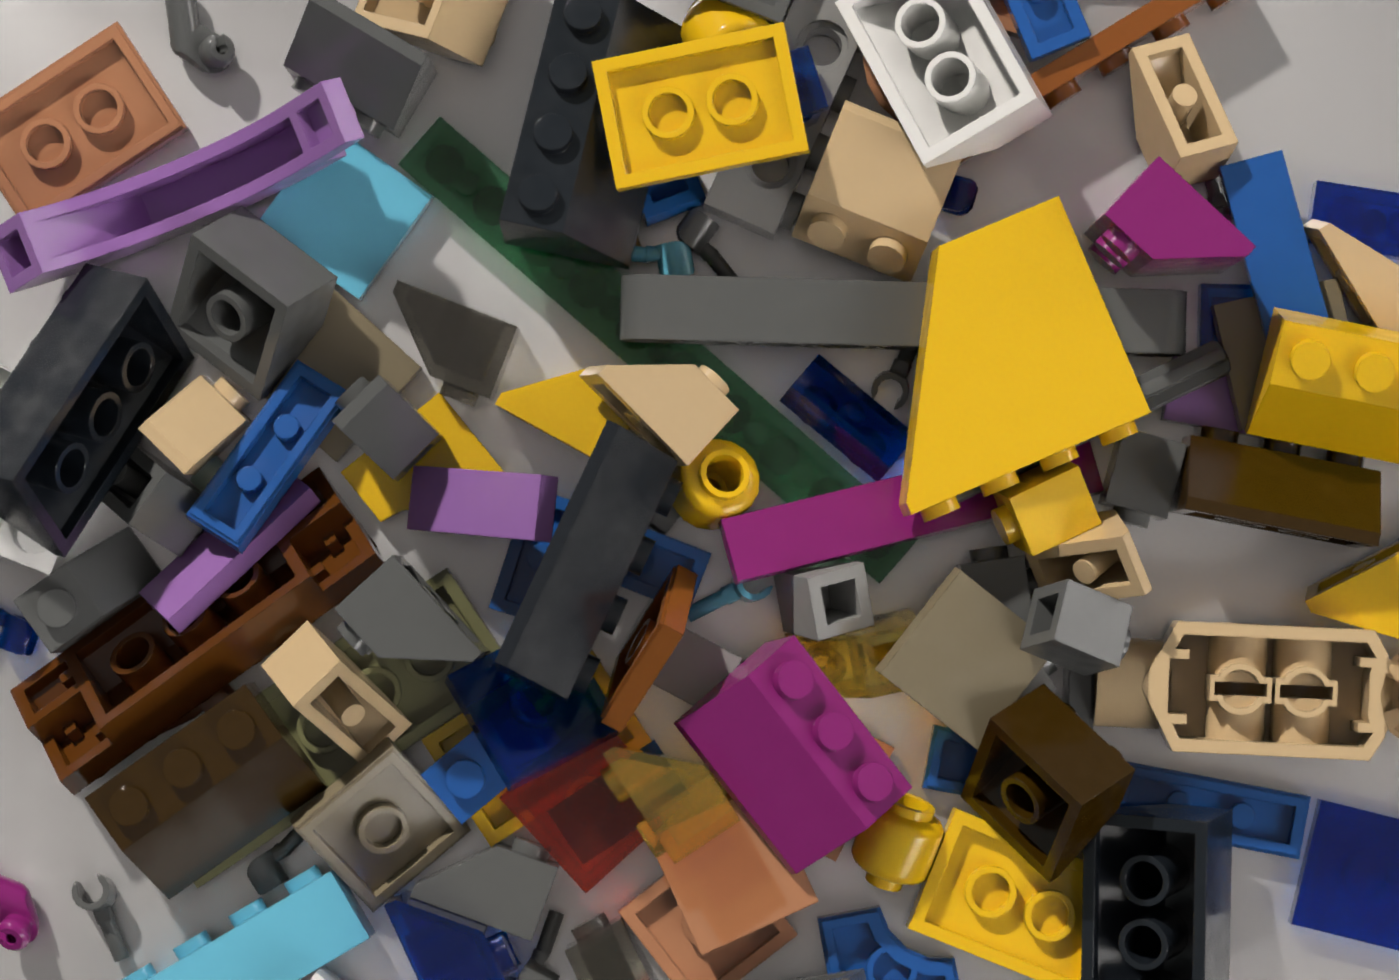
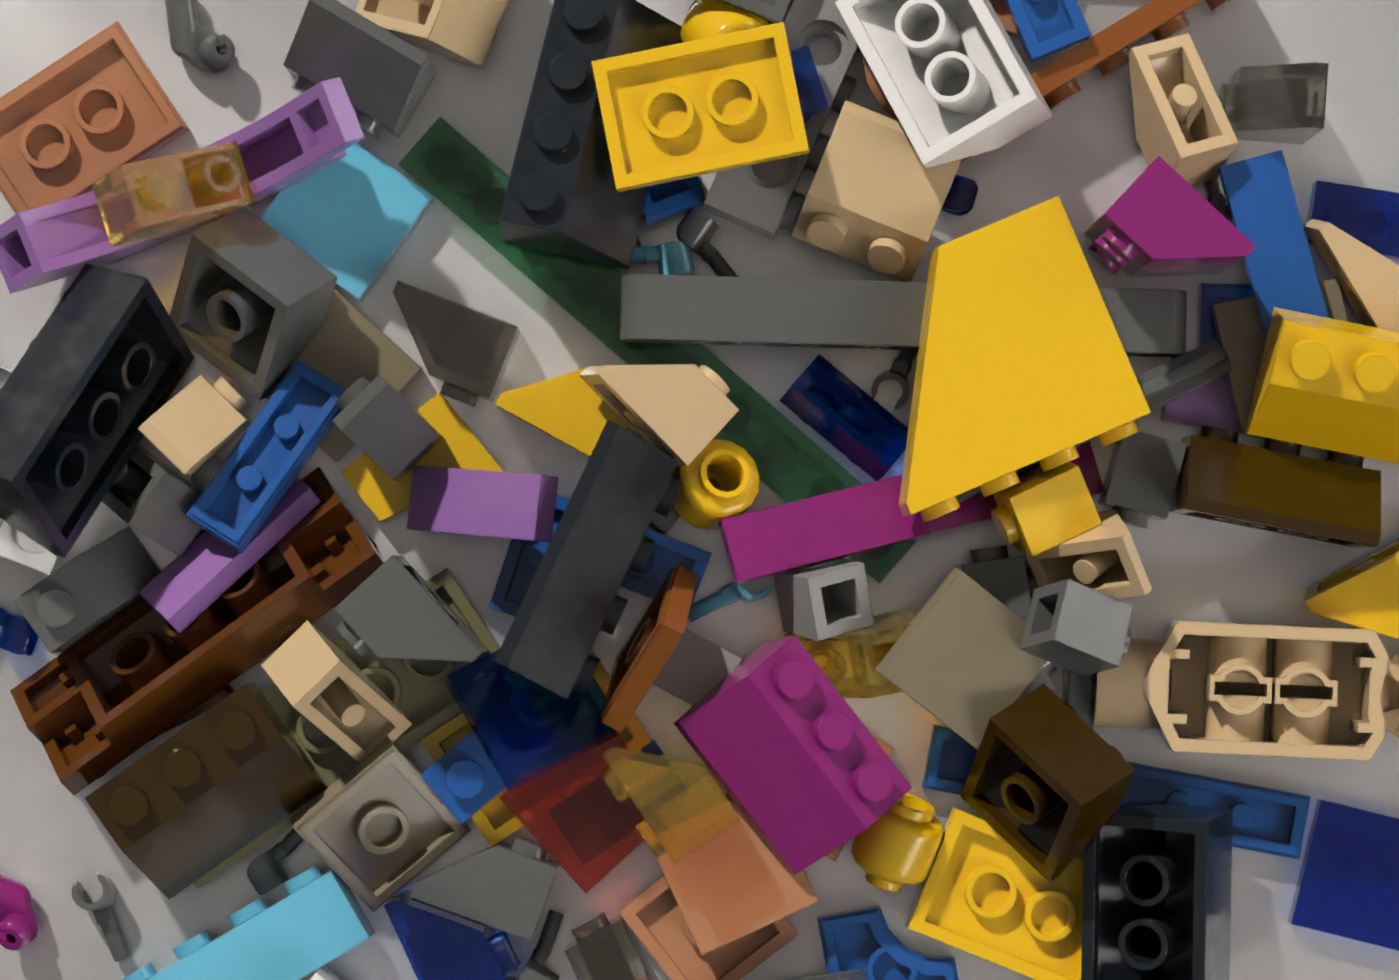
(172, 192): none -> clear yellow slope
(1276, 102): none -> clear smoke slope

